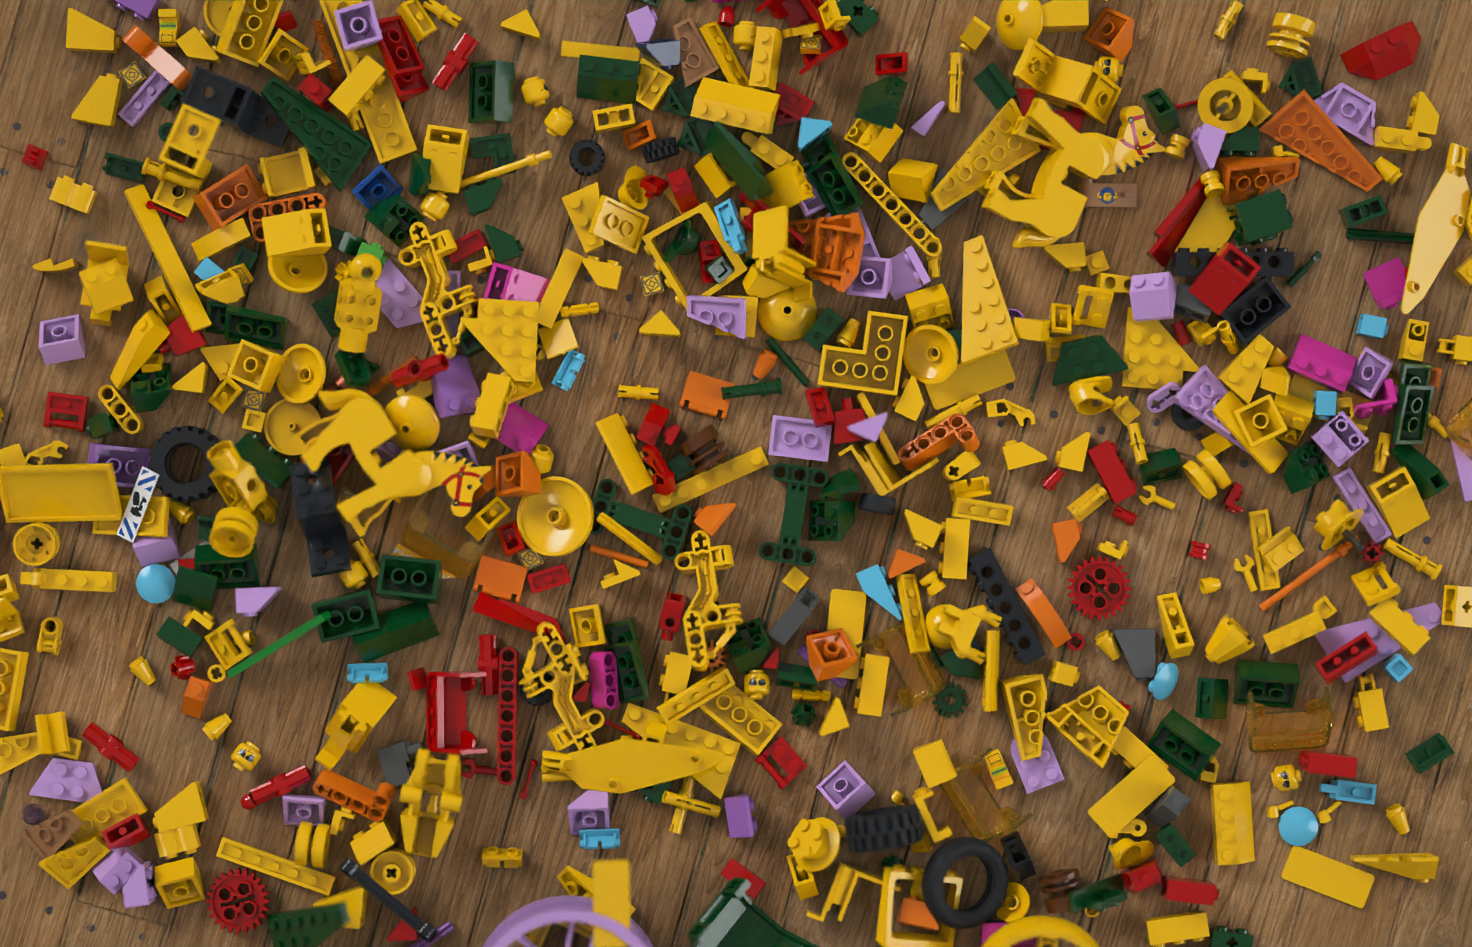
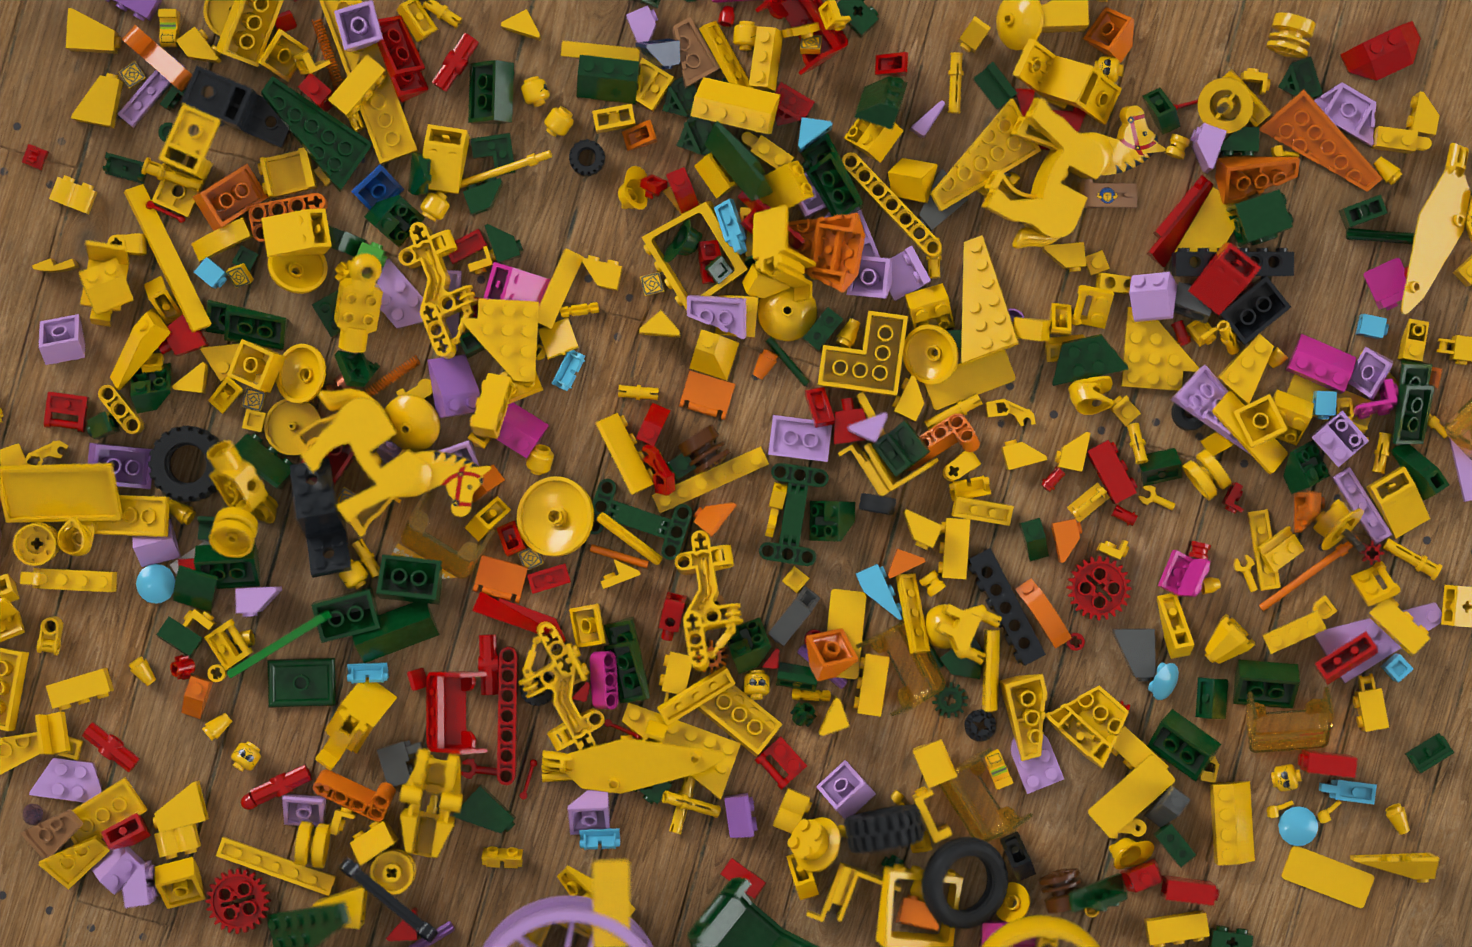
(77, 537): none -> yellow helmet
(80, 689): none -> yellow brick
(135, 243): none -> yellow piece
(137, 504): white sticker -> none
(222, 287): yellow slope -> none
(301, 682): none -> dark green piece
(420, 370): red piece -> none
(486, 811): none -> dark green slope
(517, 476): orange slope -> none
(581, 209): yellow wedge -> none
(618, 224): yellow plate -> none
(660, 150): black tyre -> none
(671, 434): red plate -> none
(714, 355): none -> yellow slope
(761, 388): dark green pin -> none
(776, 503): none -> yellow piece
(792, 810): none -> yellow brick
(839, 484): dark green slope -> none
(901, 448): none -> dark green slope
(971, 728): none -> black gear
(1034, 539): none -> dark green slope
(1063, 673): yellow slope -> none
(1108, 644): yellow cone -> none
(1163, 396): lavender beam -> none
(1184, 575): none -> dark pink bracket
(1212, 183): yellow wheel -> none
(1228, 20): yellow pin -> none
(1275, 380): yellow slope -> none
(1303, 270): dark green piece -> none
(1306, 509): none -> orange wedge

